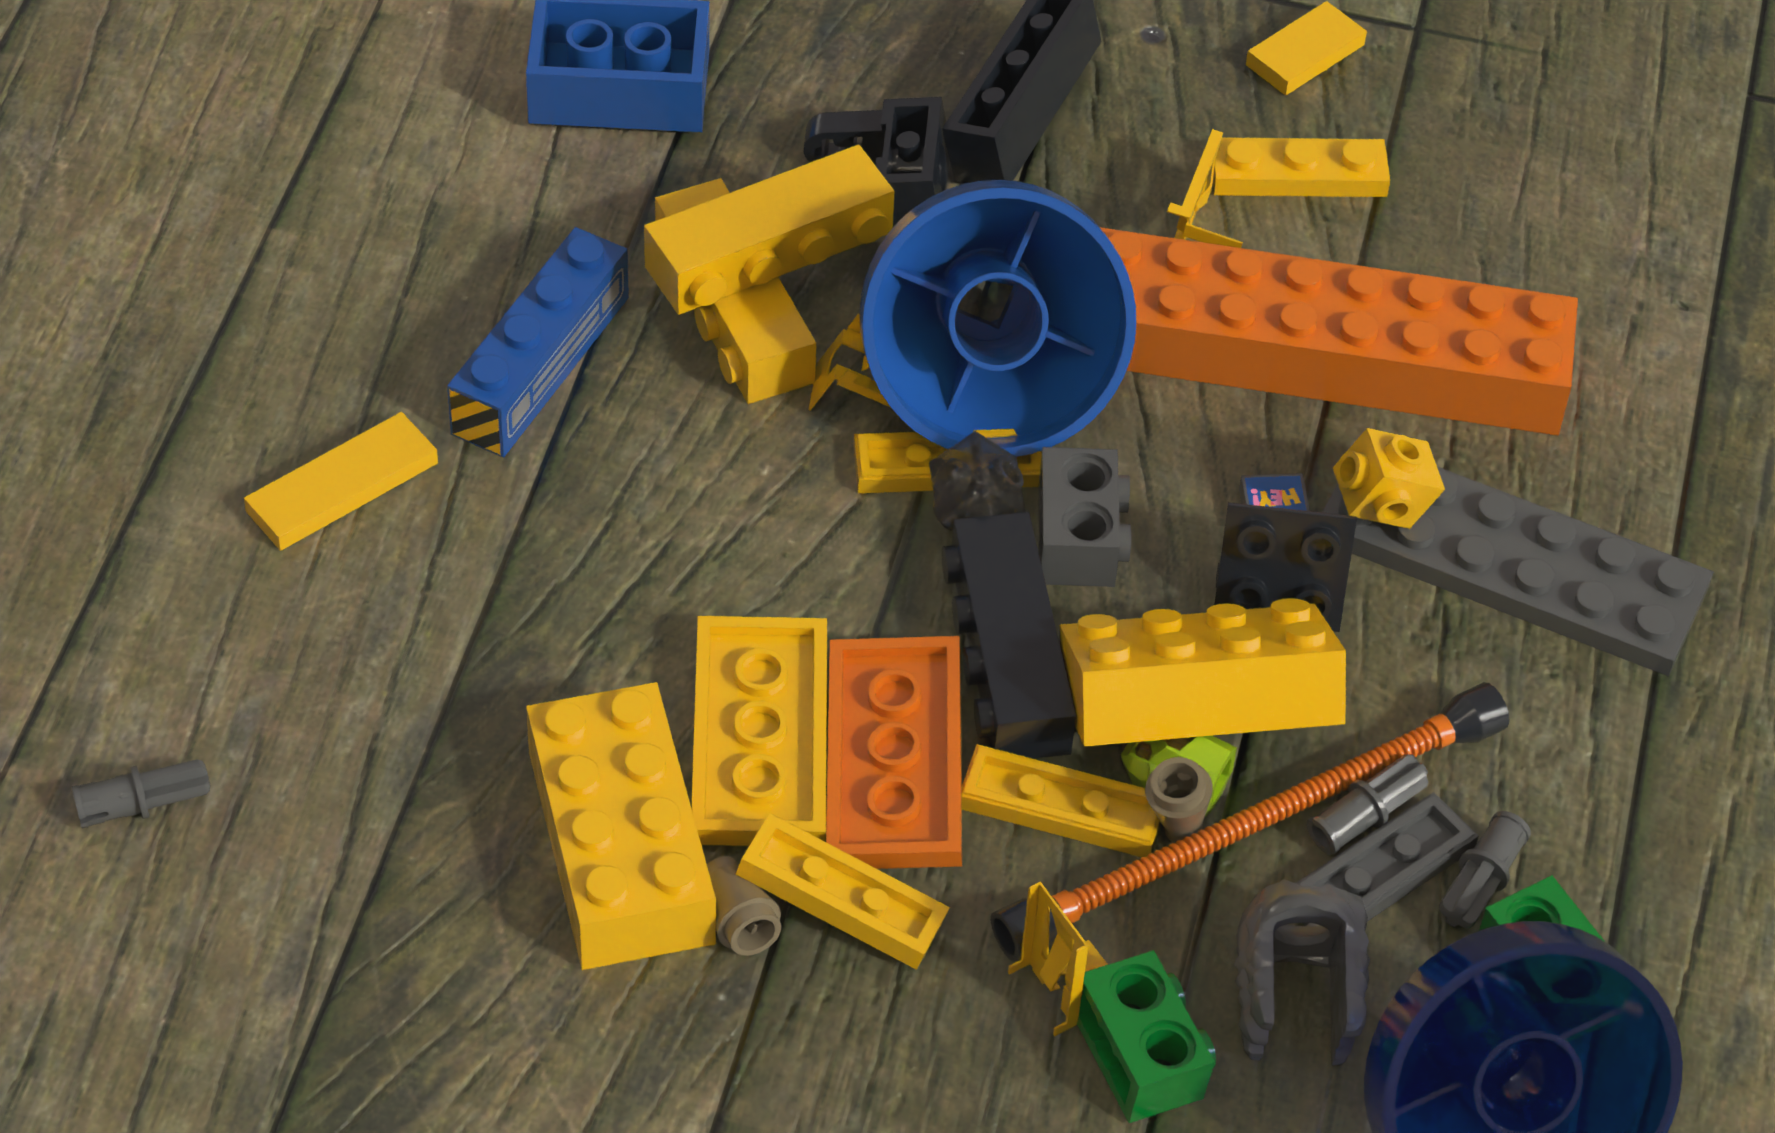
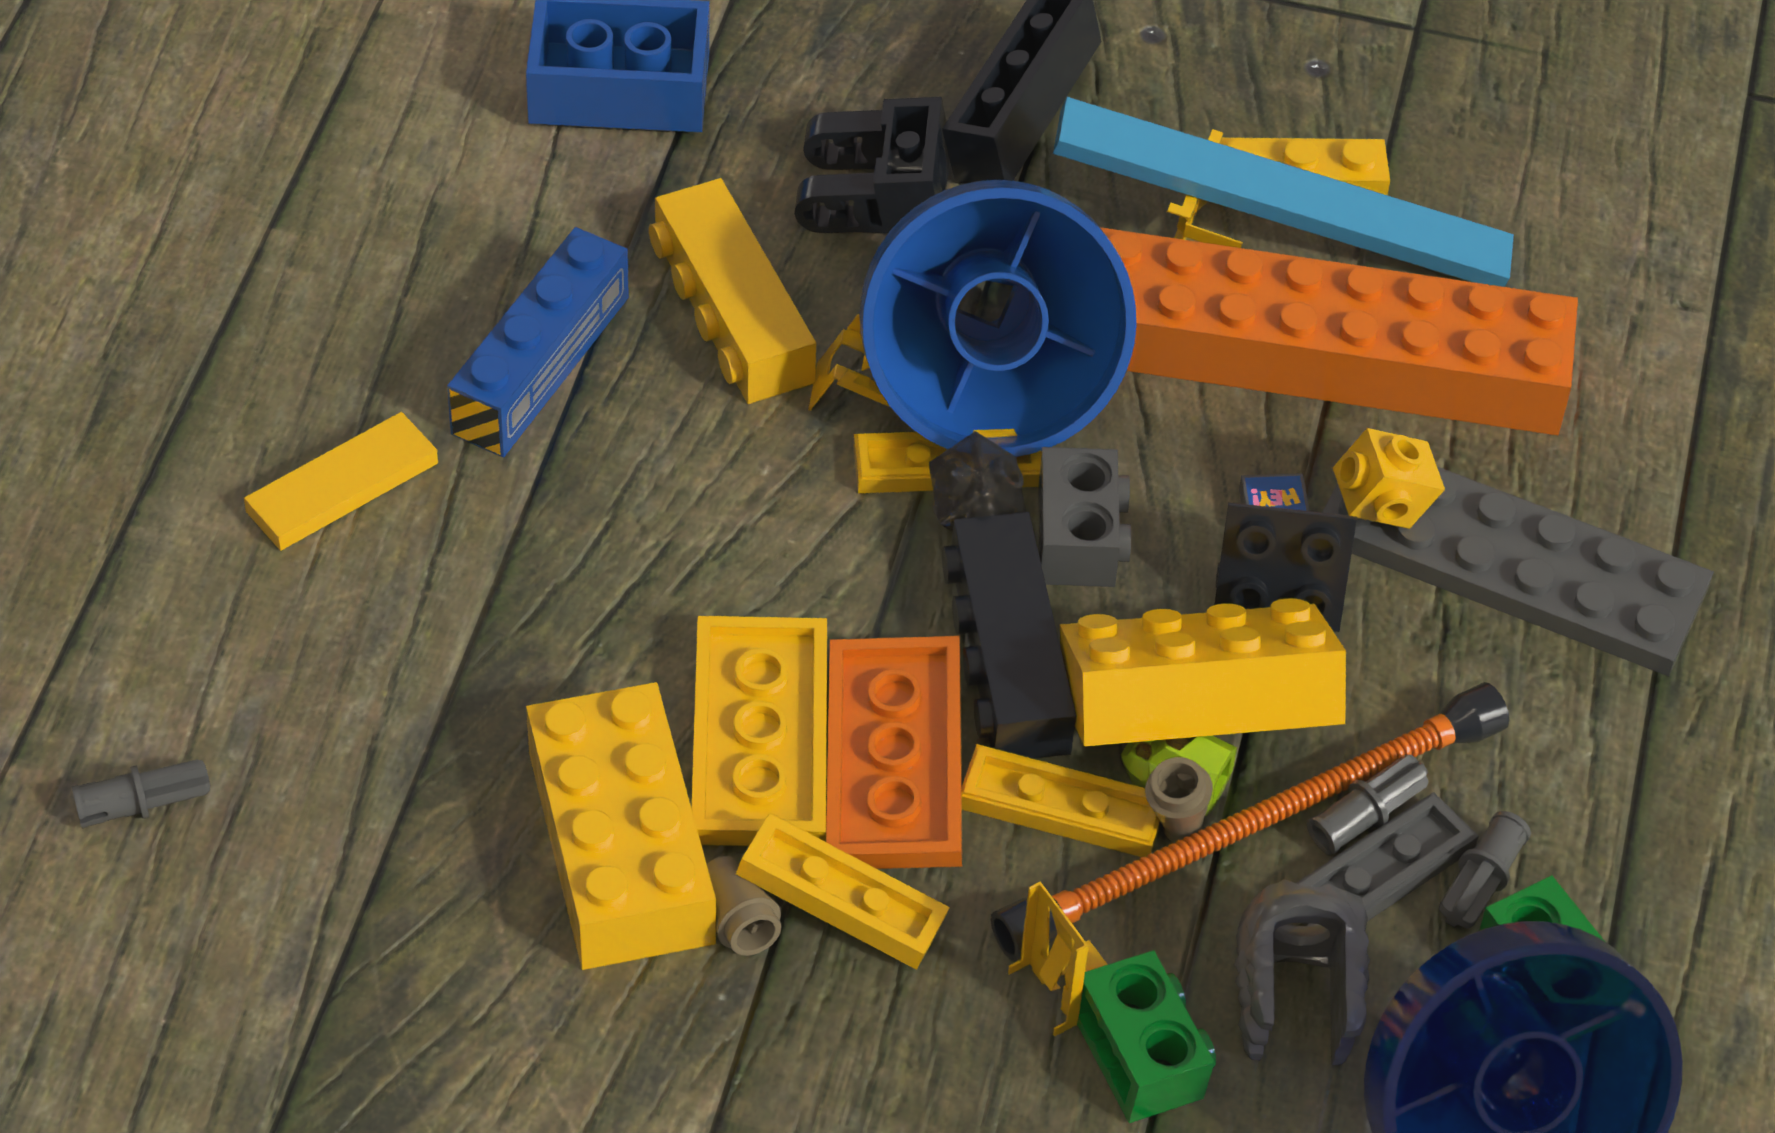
(768, 229): yellow brick -> none
(1283, 193): none -> dark azure tile
(1306, 48): yellow tile -> none

